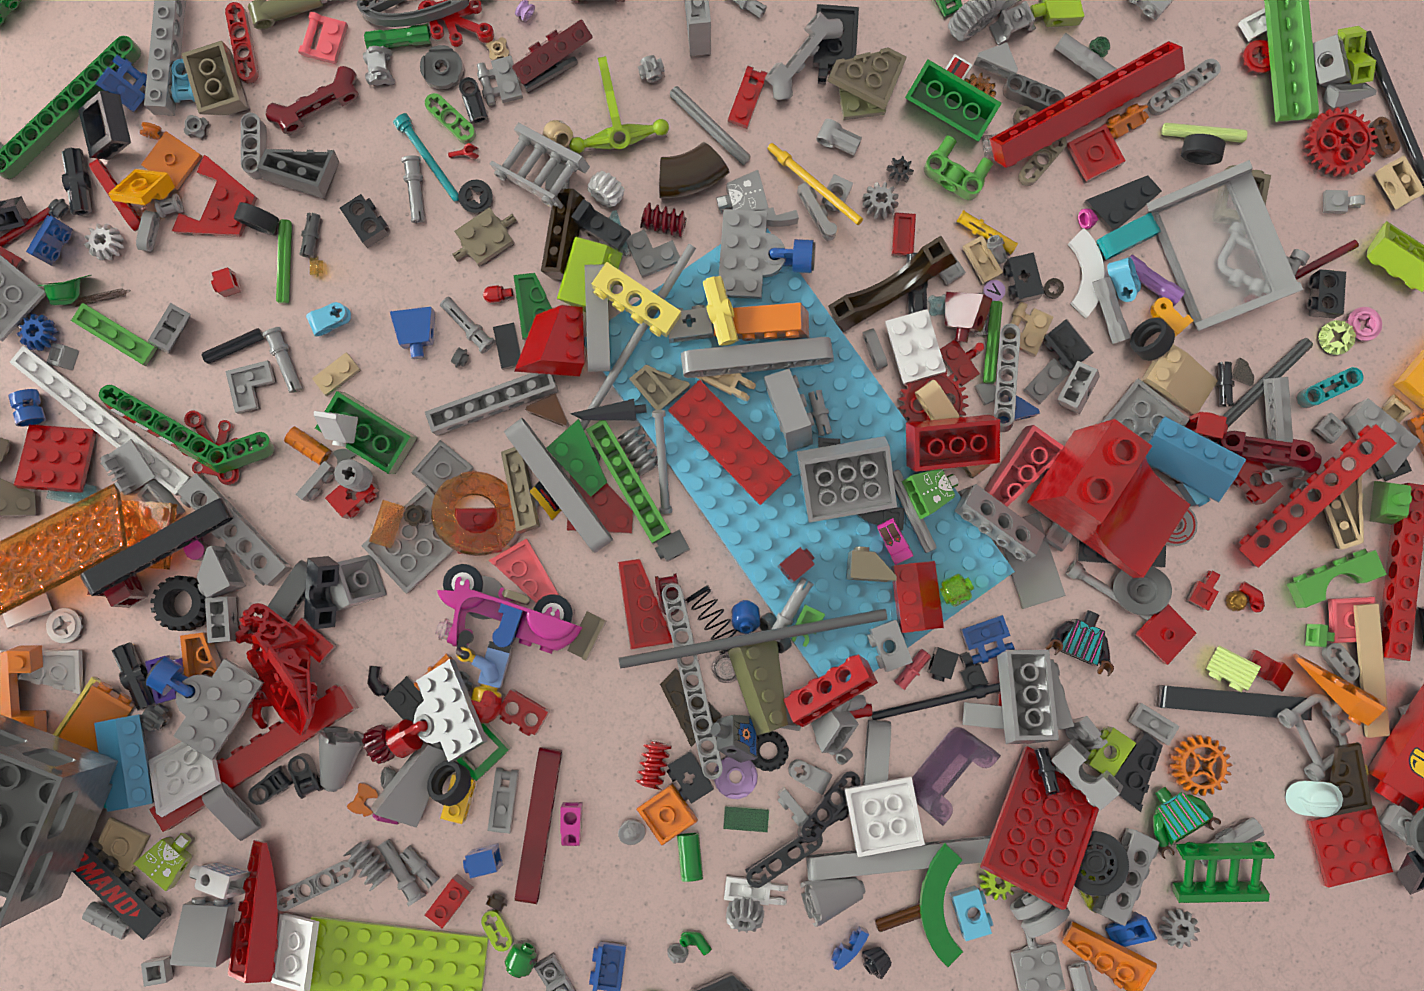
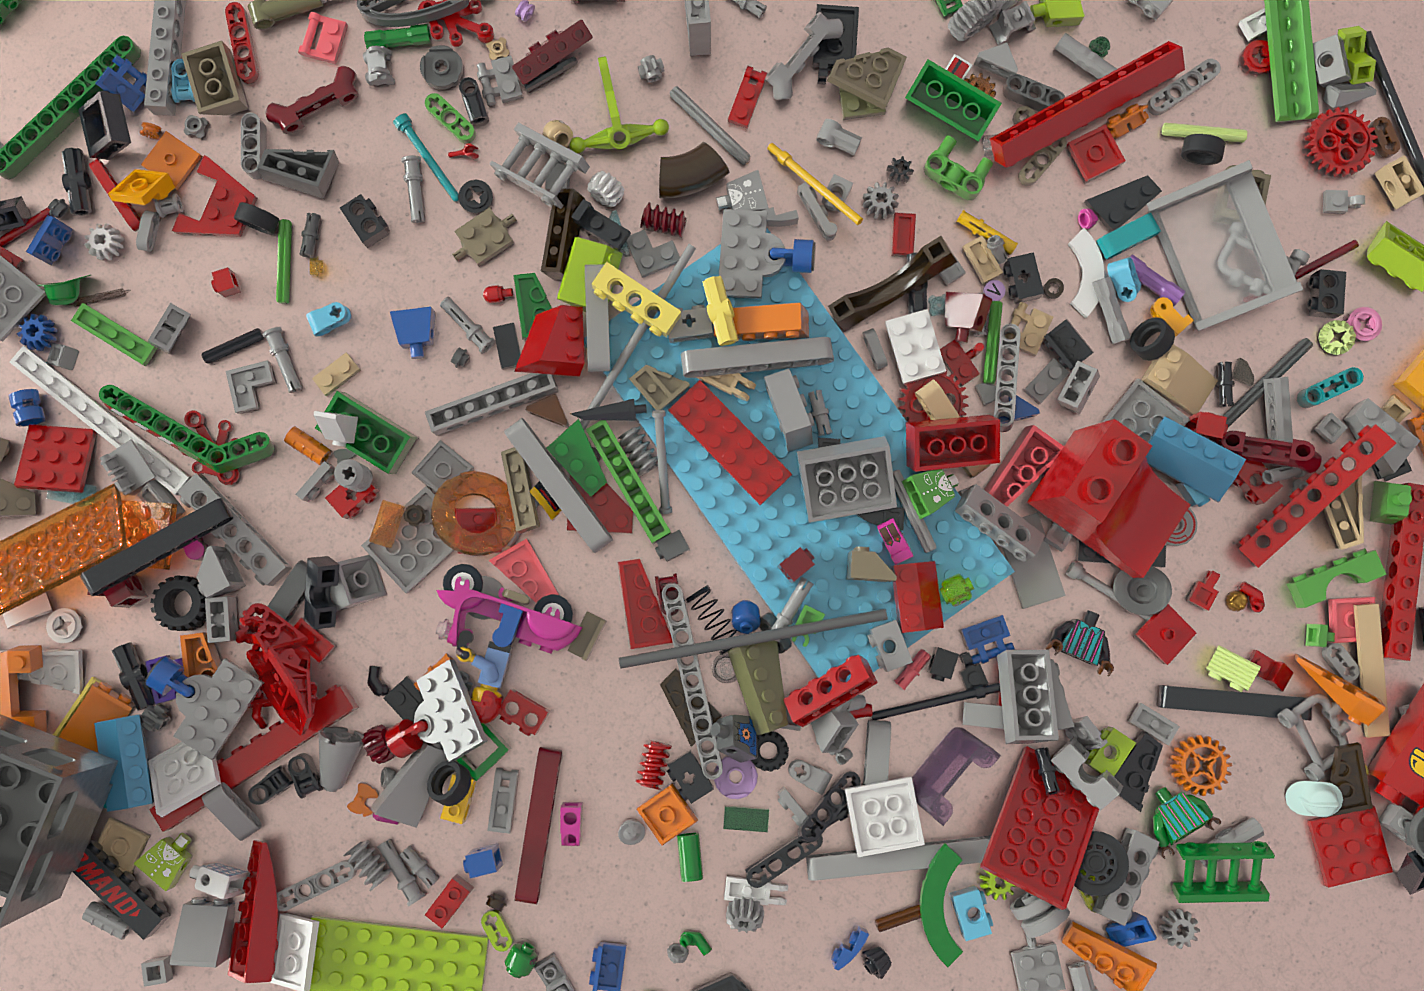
(830, 897): light grey cone -> none

